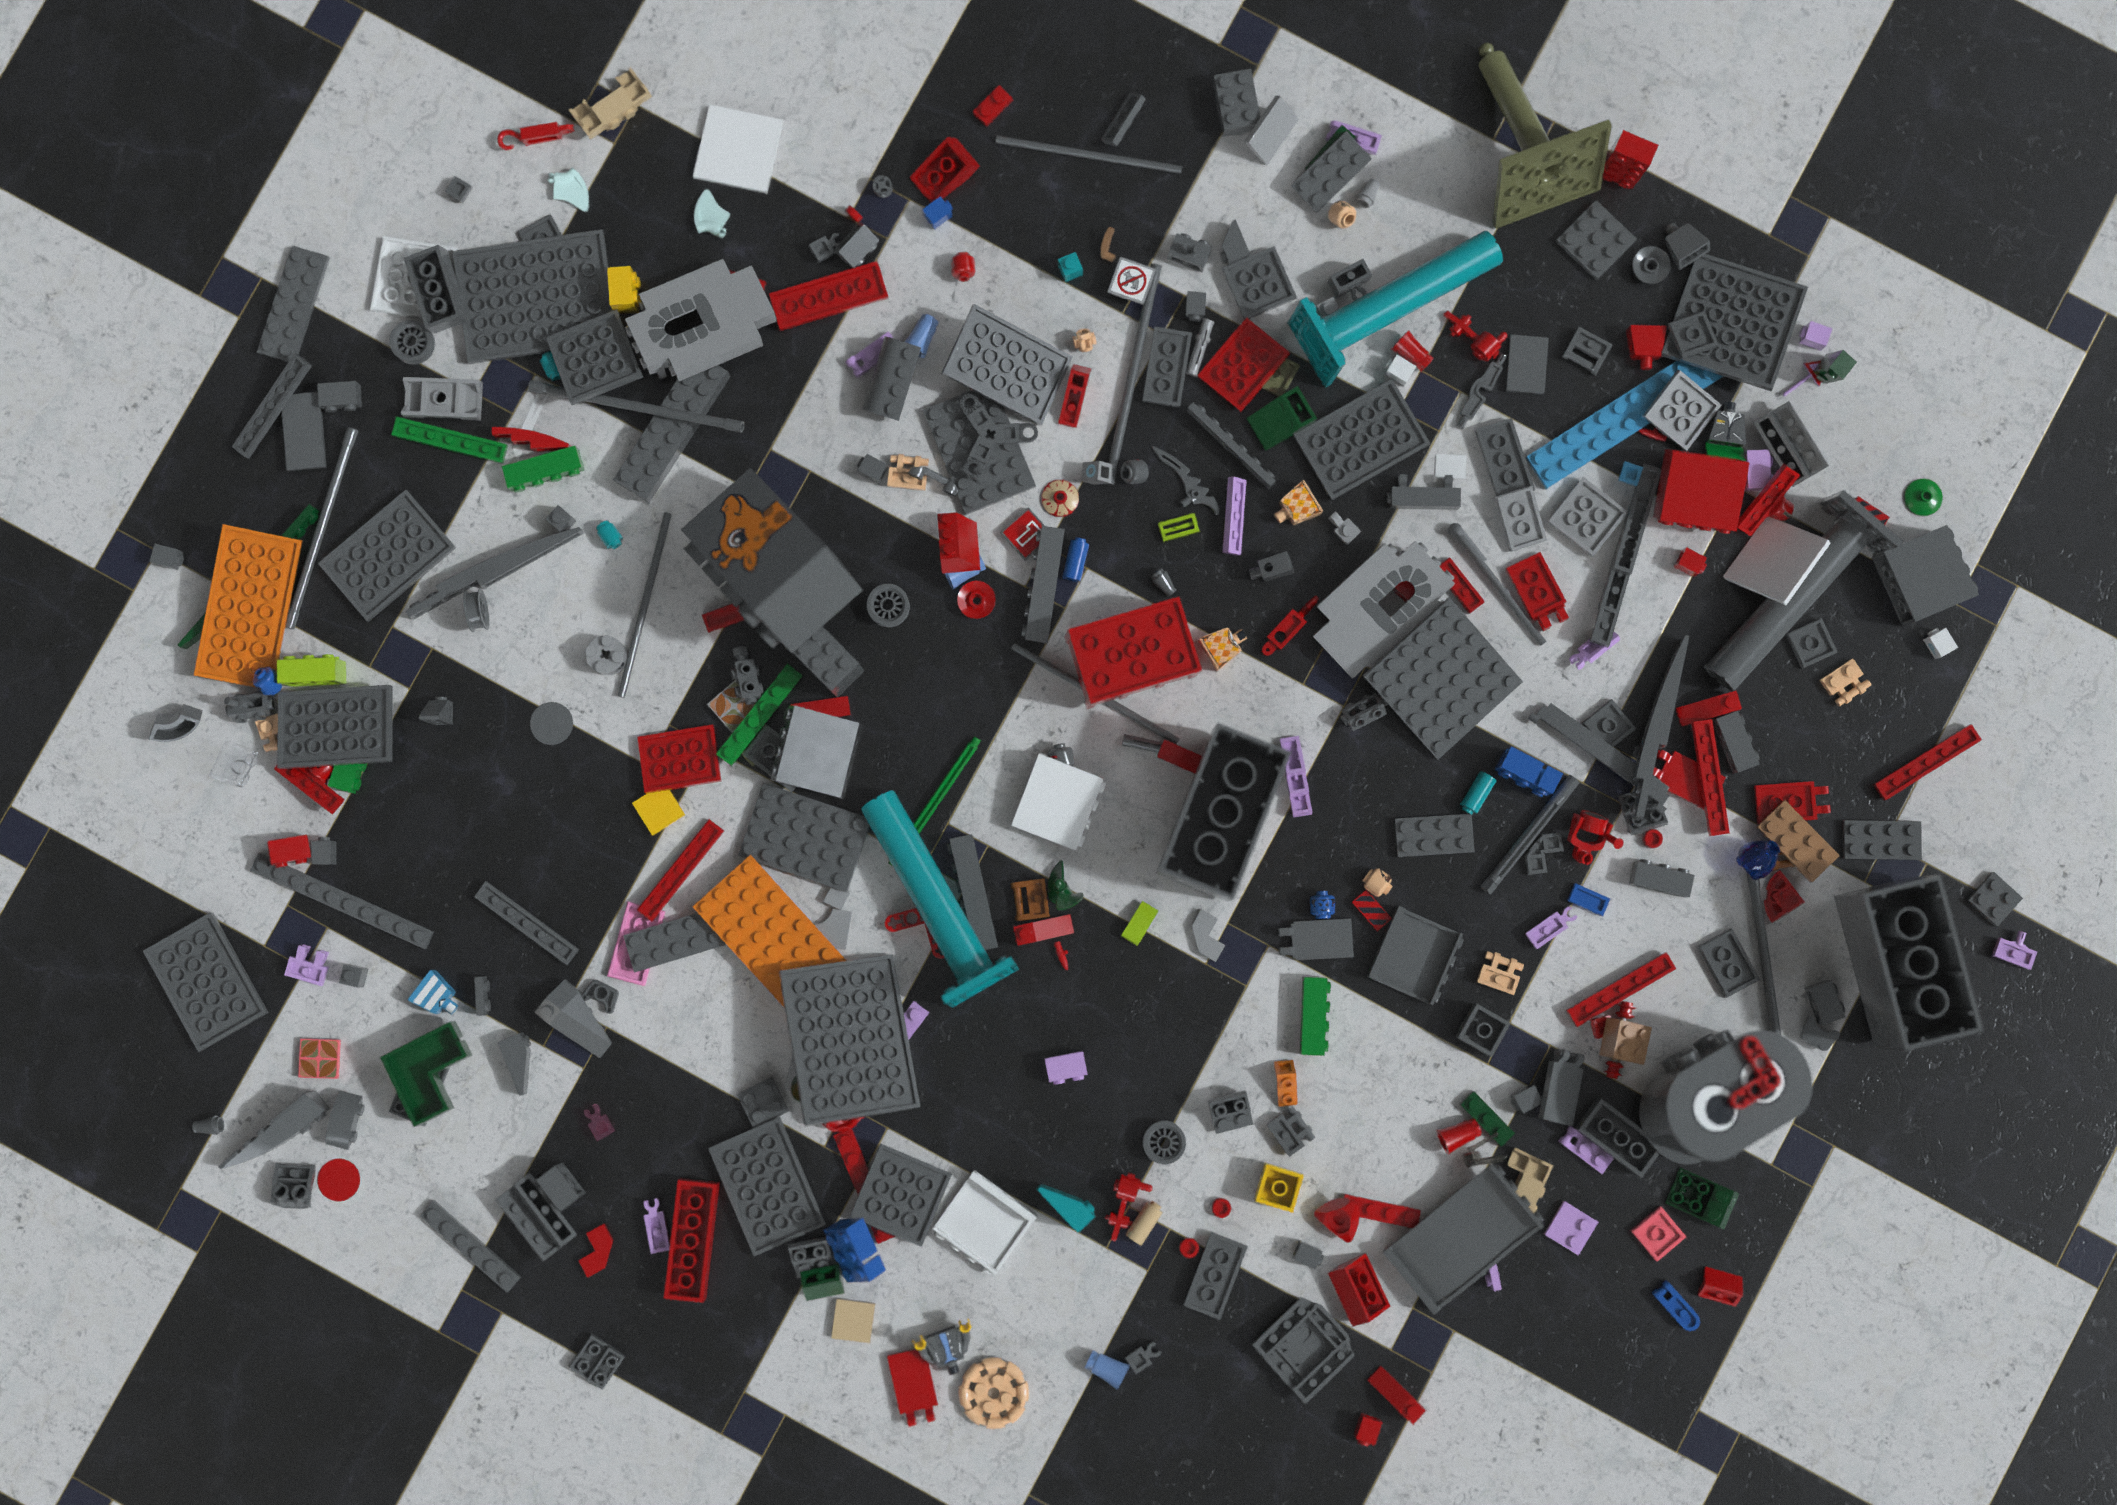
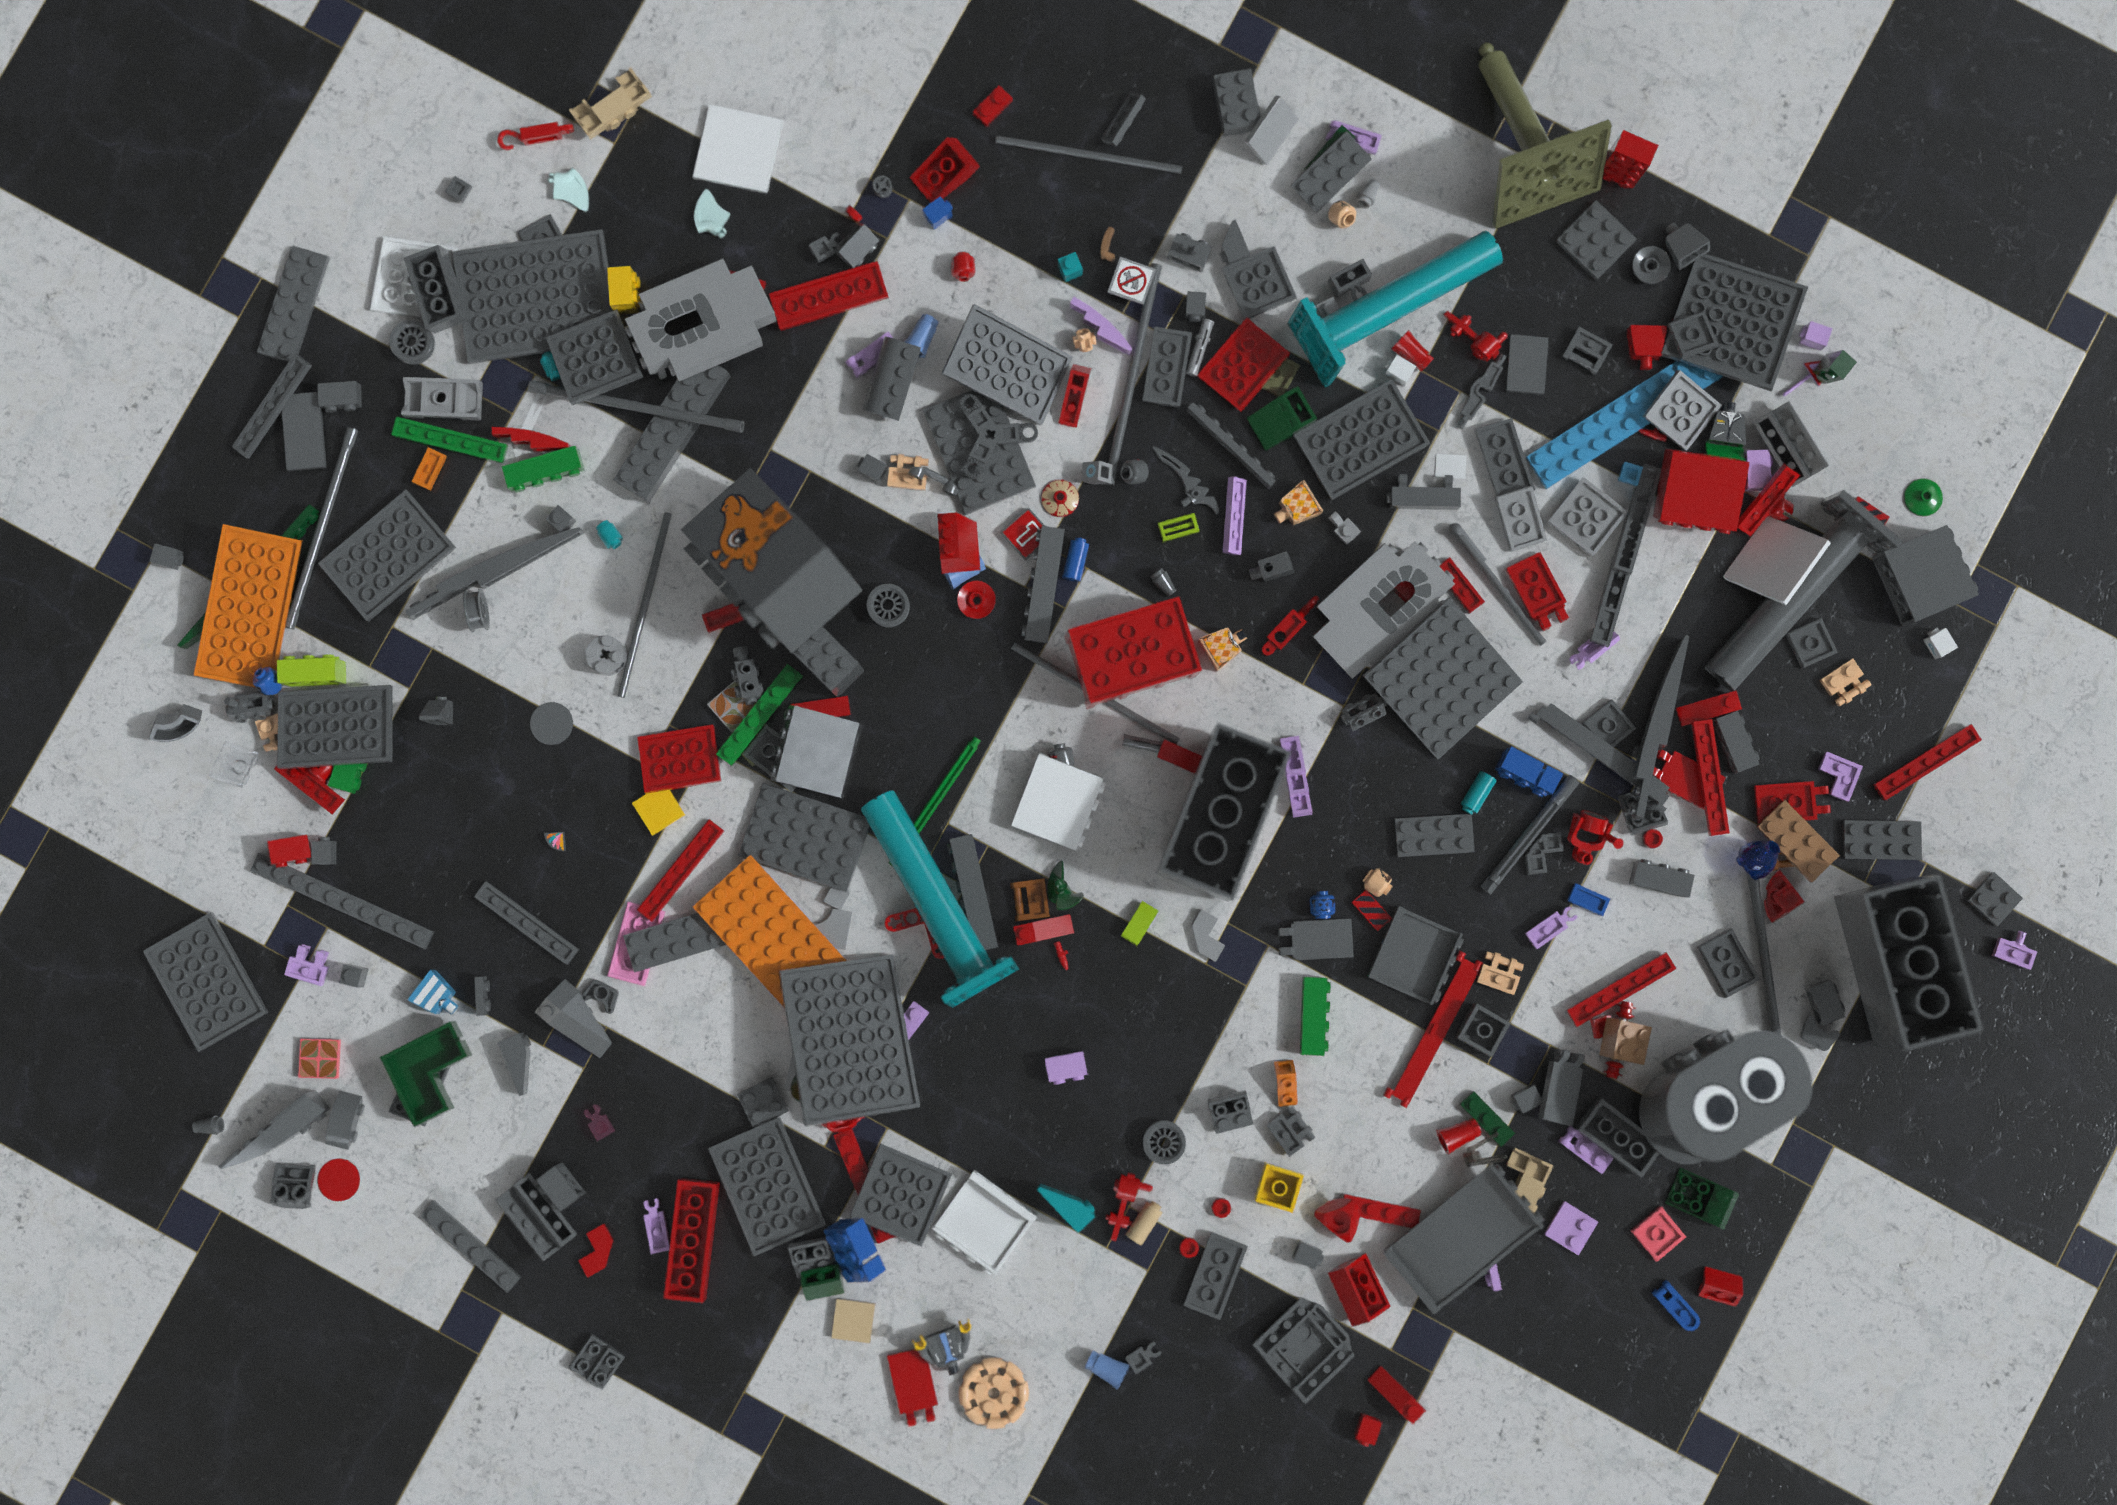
(429, 469): none -> orange plate
(556, 840): none -> tile
(1106, 331): none -> lavender slope
(1435, 1031): none -> red piece
(1691, 562): red brick -> none
(1760, 1080): red beam -> none
(1845, 773): none -> lavender plate

